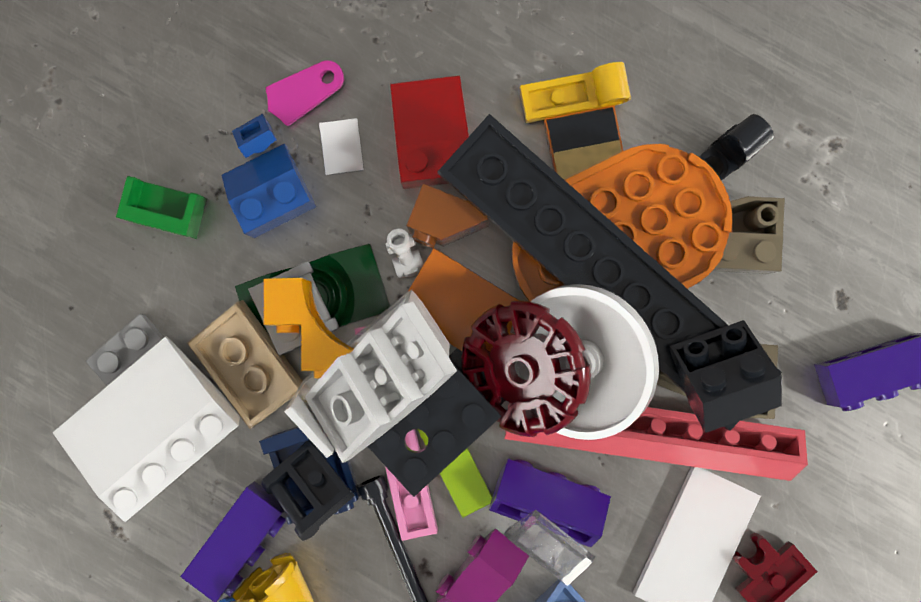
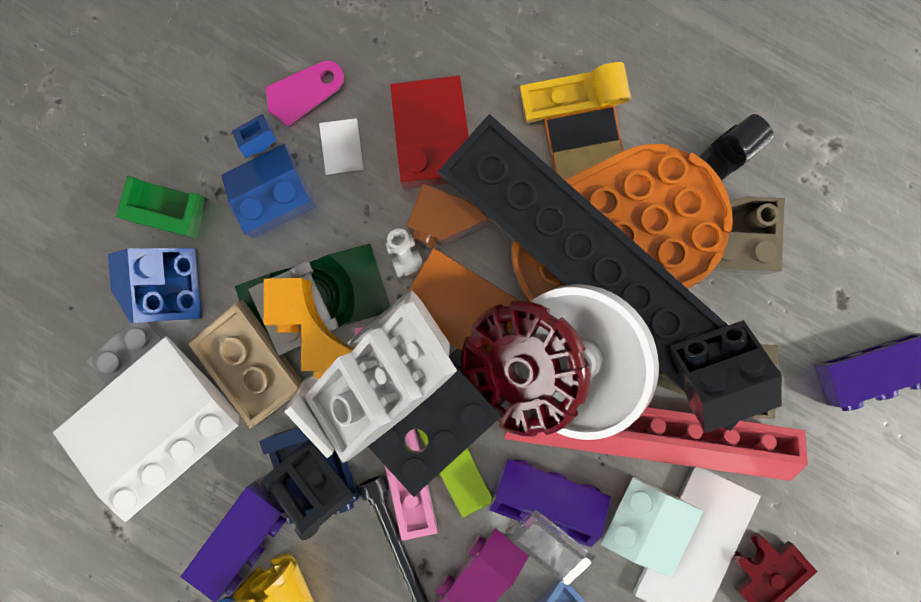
(155, 283): none -> blue slope
(652, 527): none -> light aqua slope

